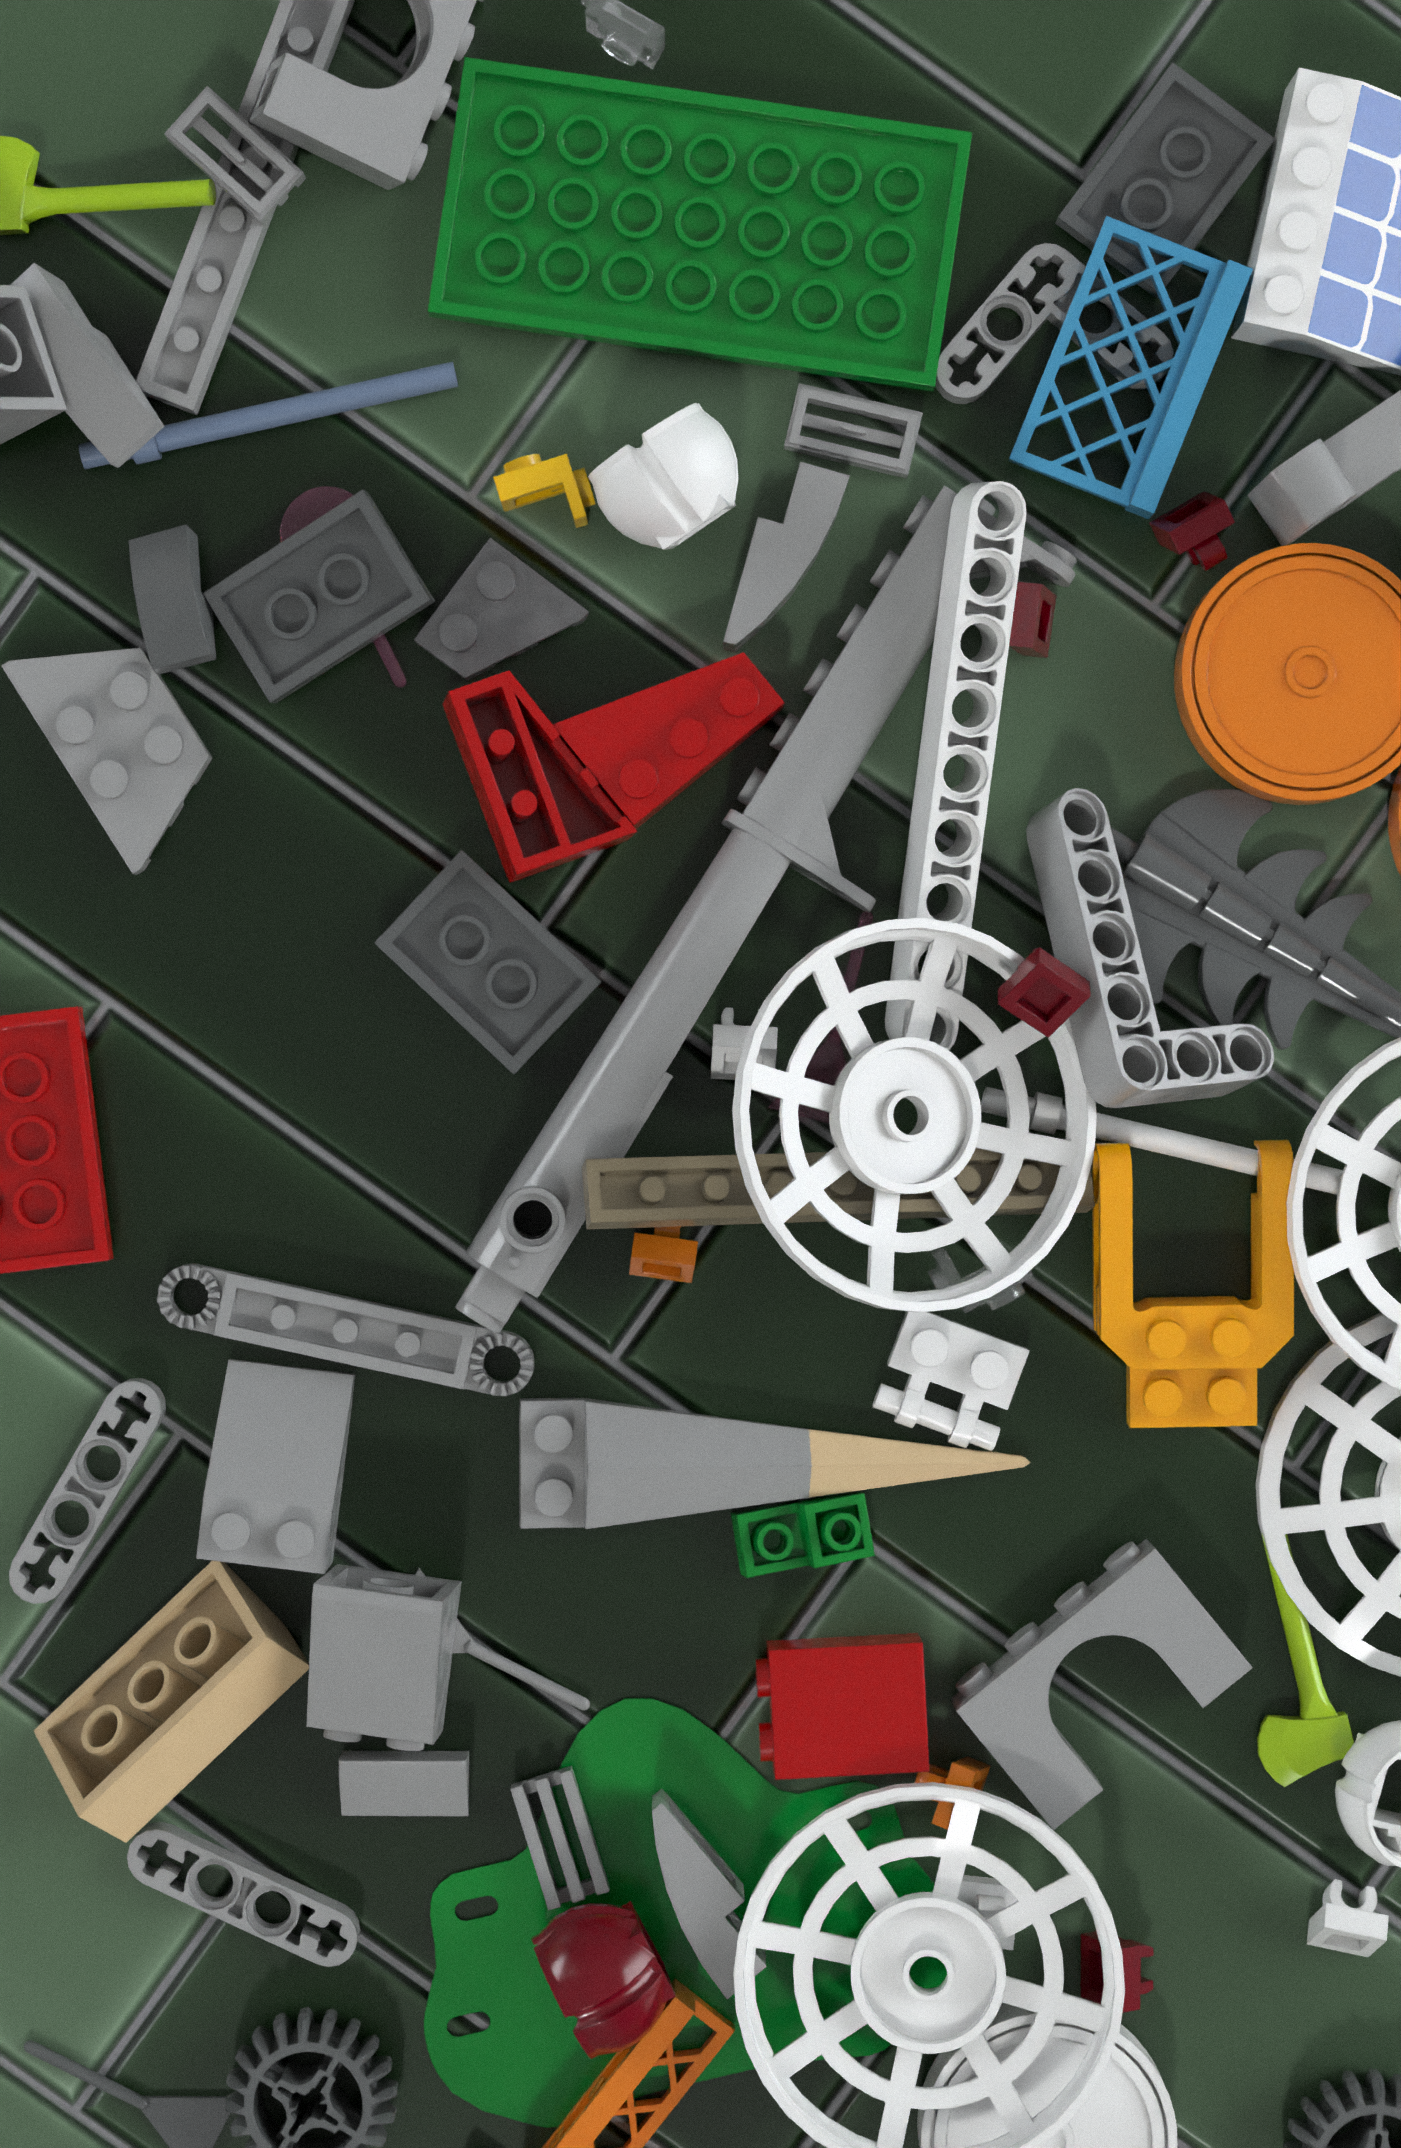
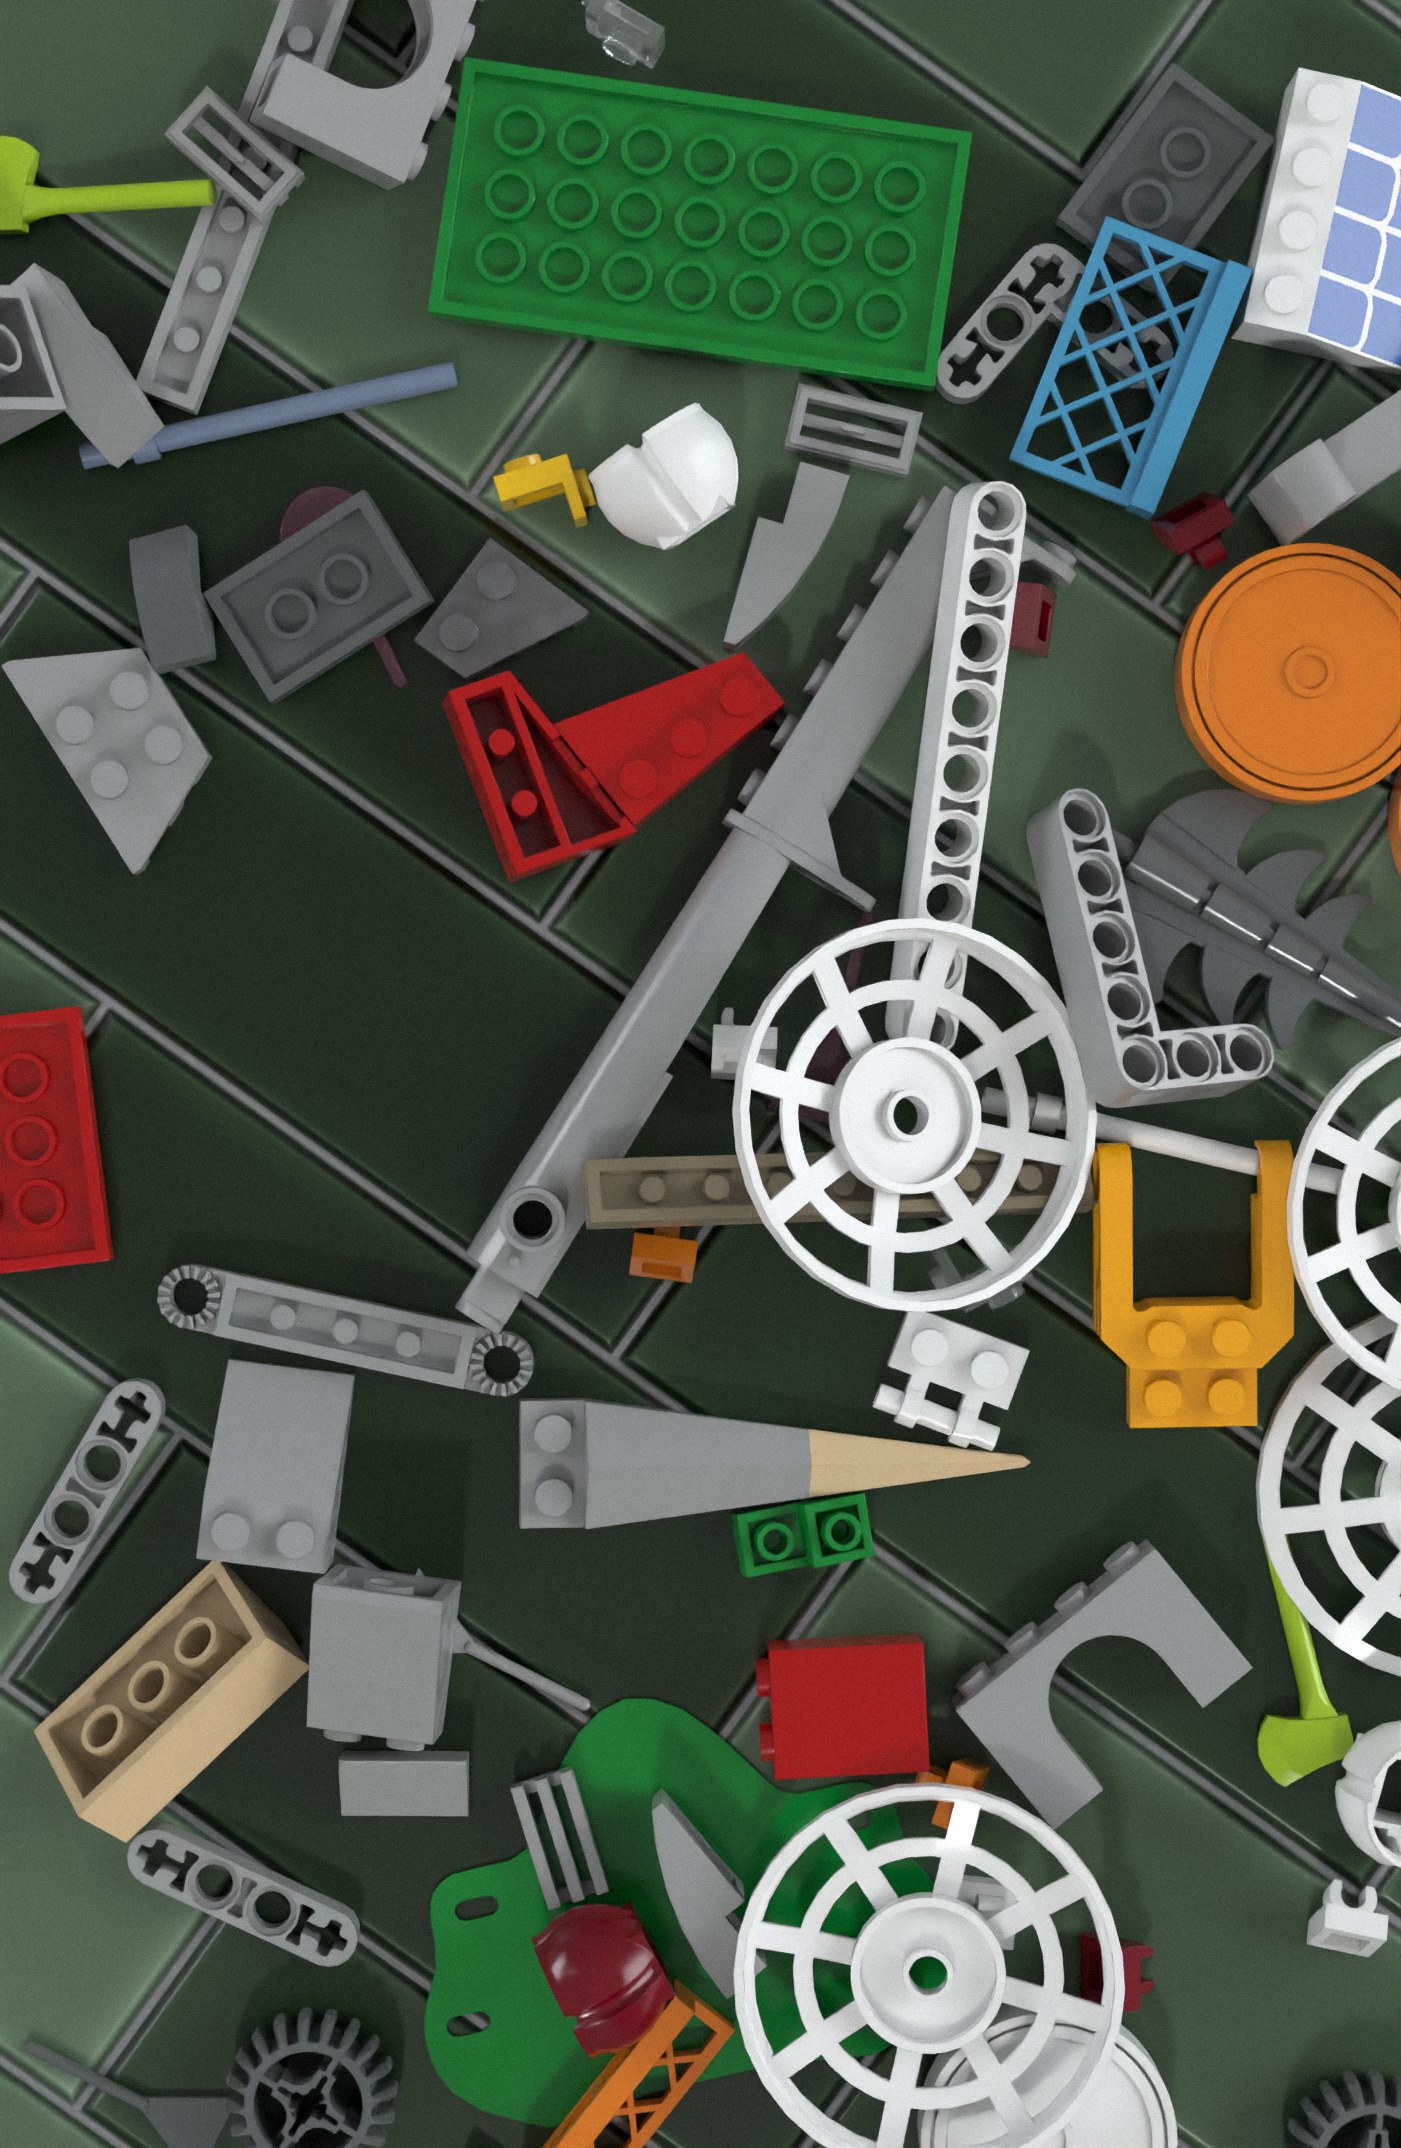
(488, 962): dark grey plate -> none
(1043, 992): dark red tile -> none

